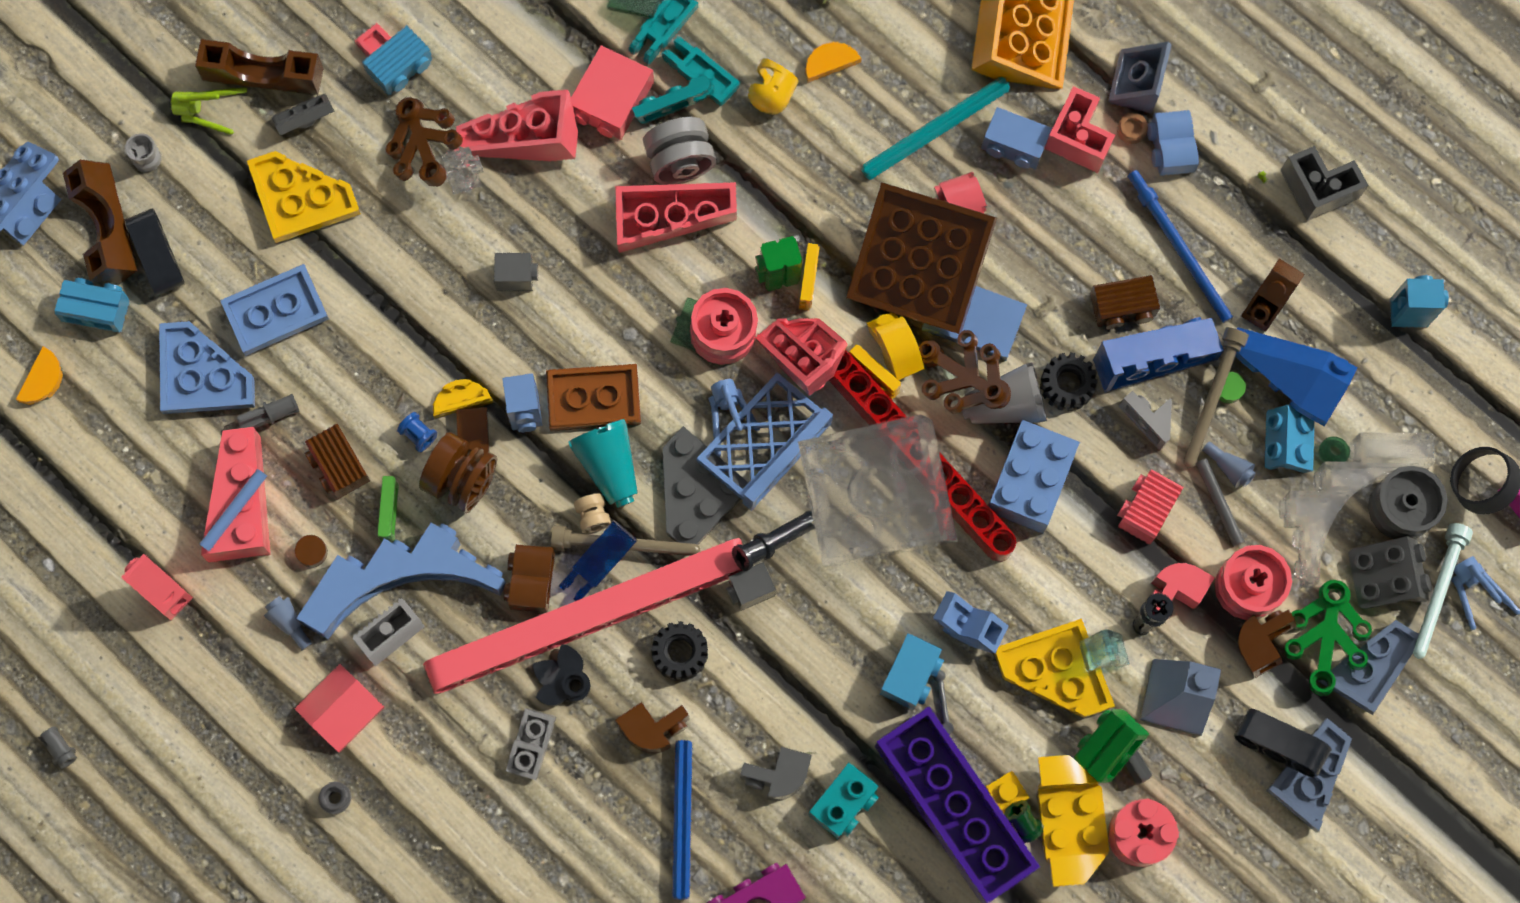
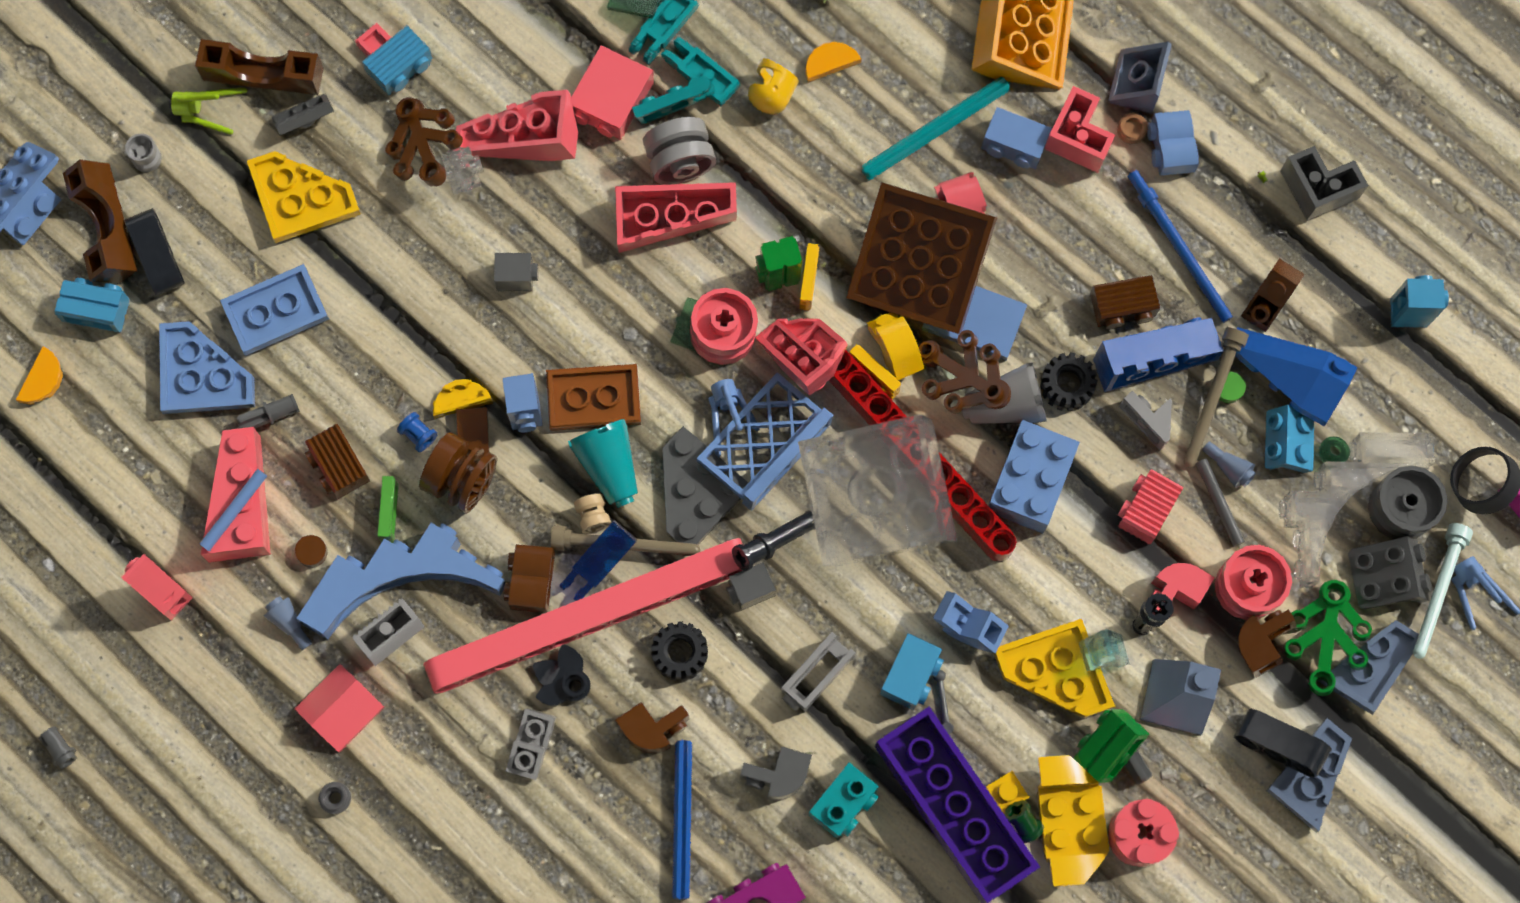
(835, 648): none -> light grey window

